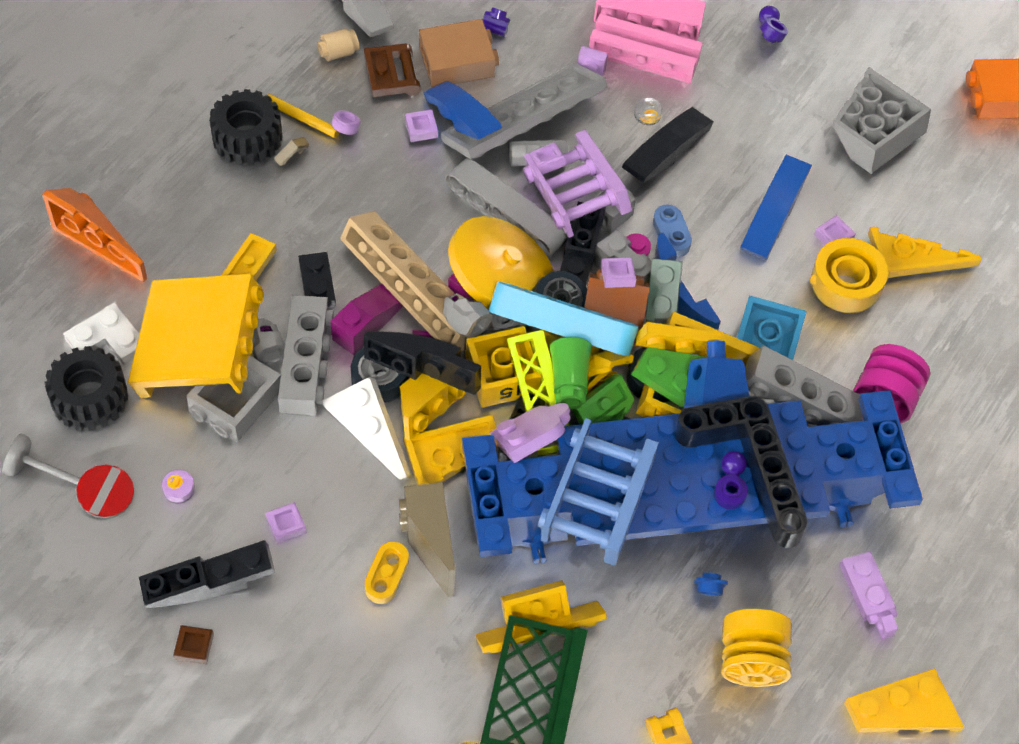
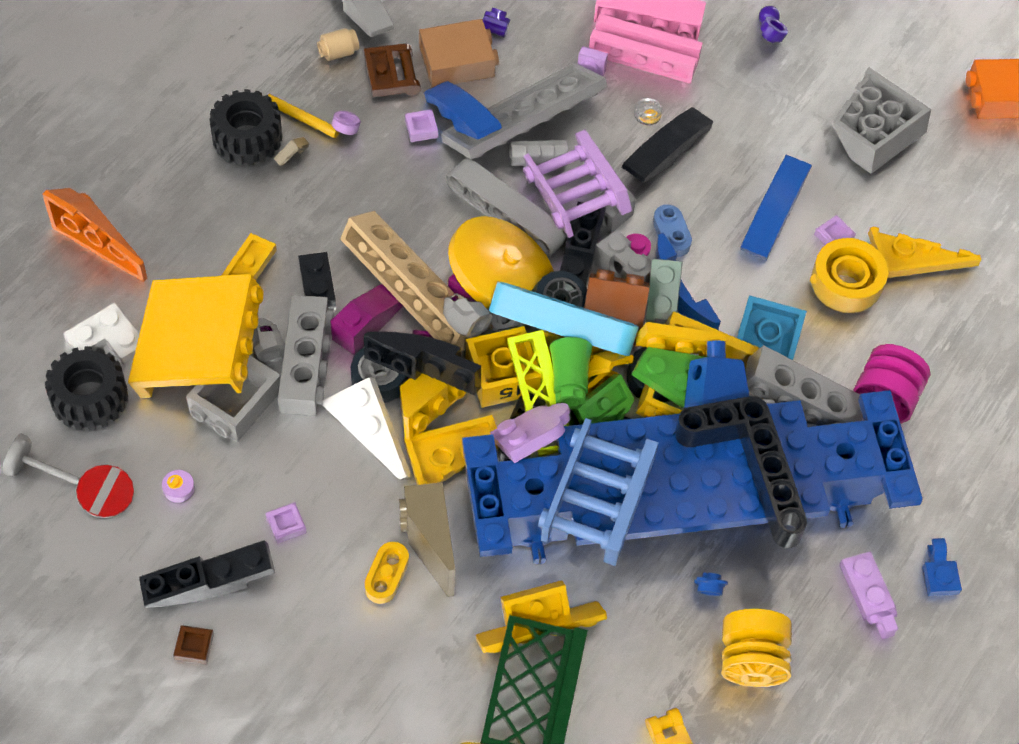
(548, 158): lavender tile -> none
(618, 272): lavender tile -> none
(733, 465): dark purple plate -> none
(905, 705): yellow wing -> none
(939, 574): none -> blue plate

